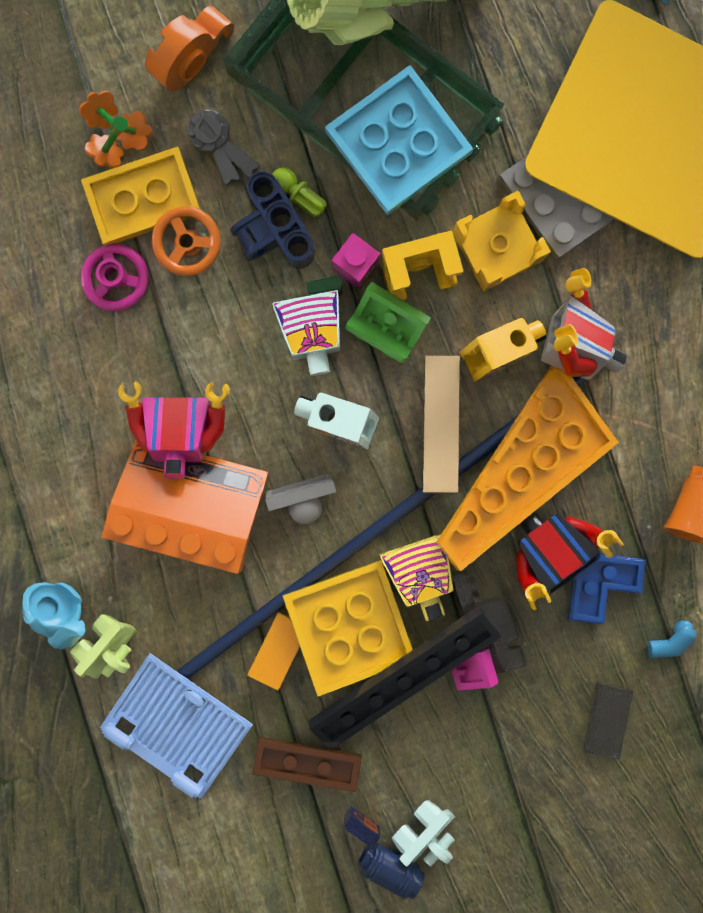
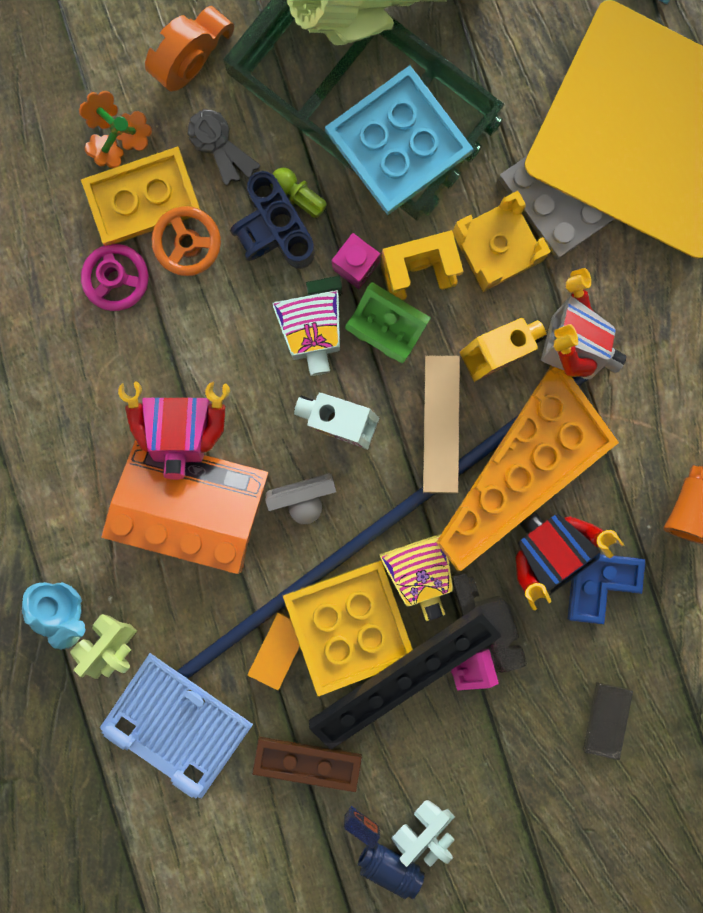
(676, 645): dark azure arm -> none

